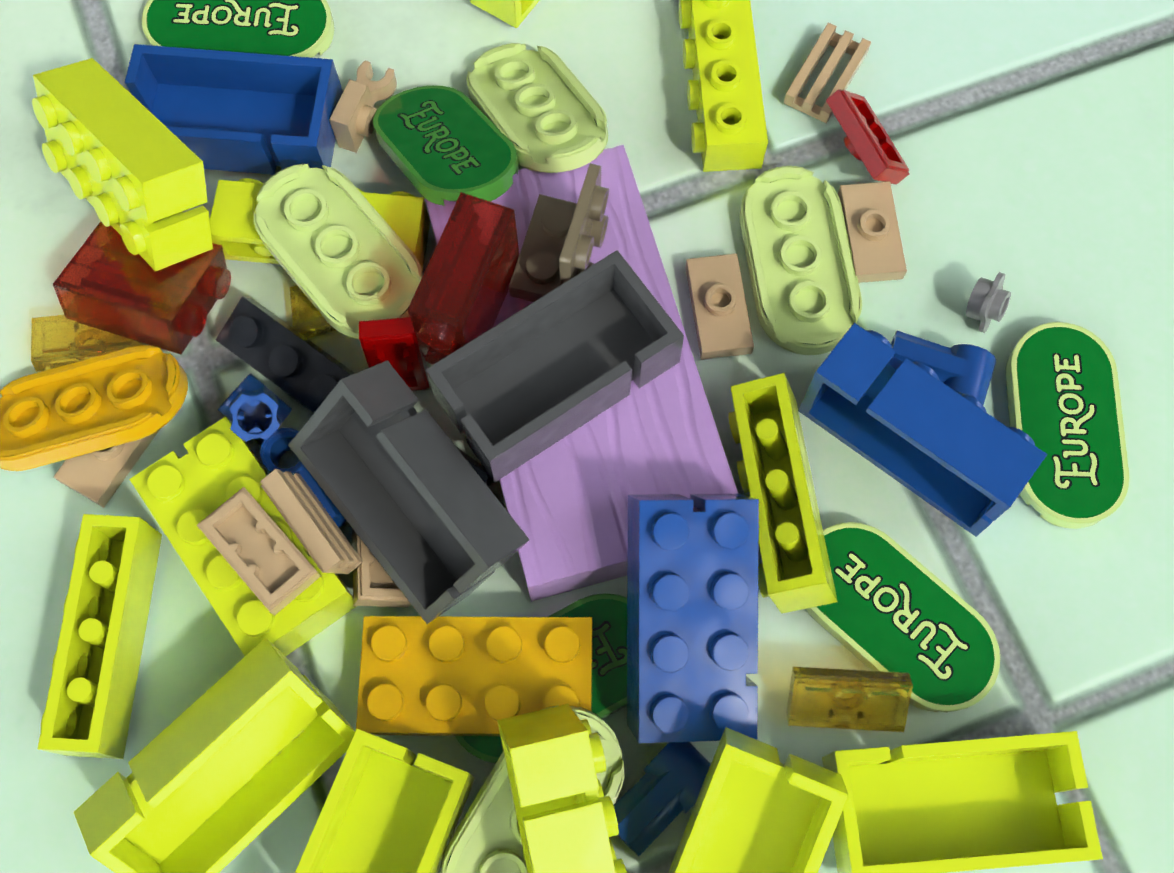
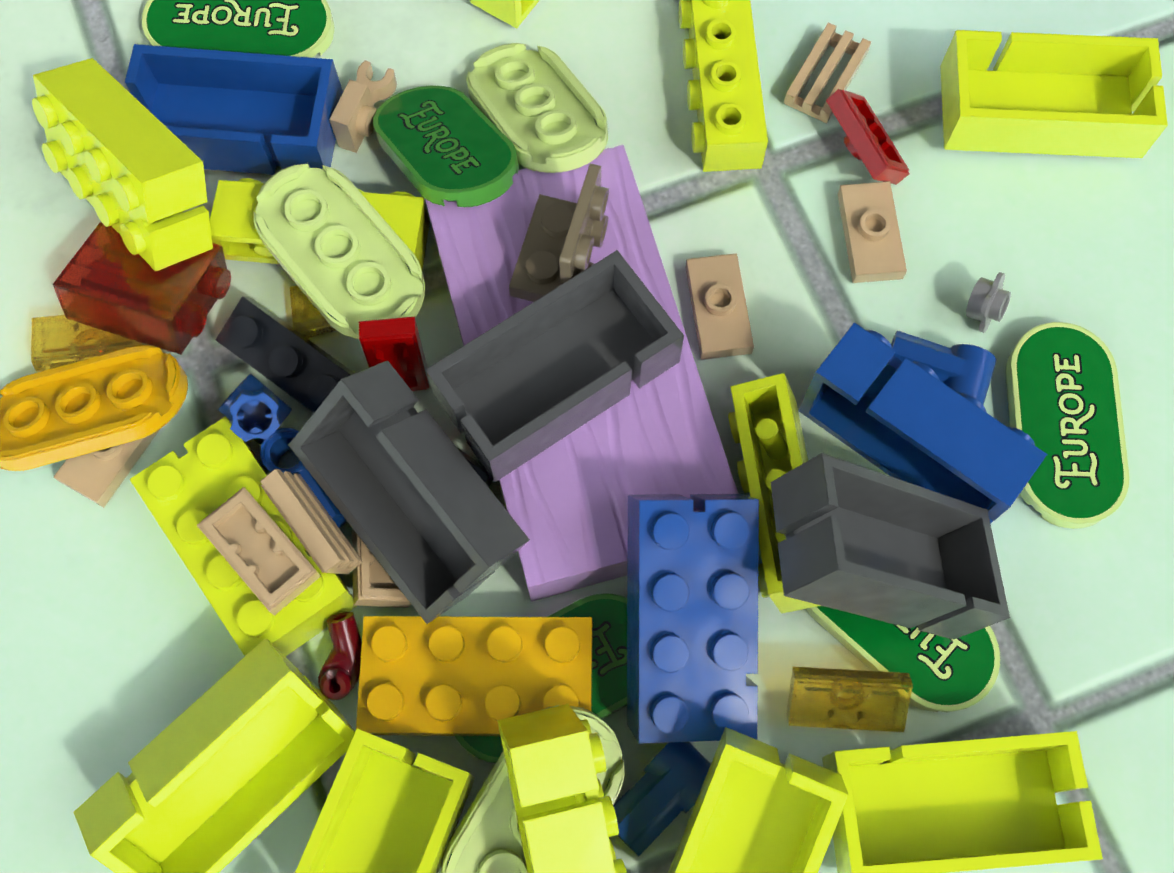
(101, 638): neon yellow brick -> none
(343, 663): none -> dark red arm
(465, 277): clear red brick -> none
(799, 260): yellowish green tile -> none
(886, 549): none -> dark grey piece
(1052, 94): none -> neon yellow piece

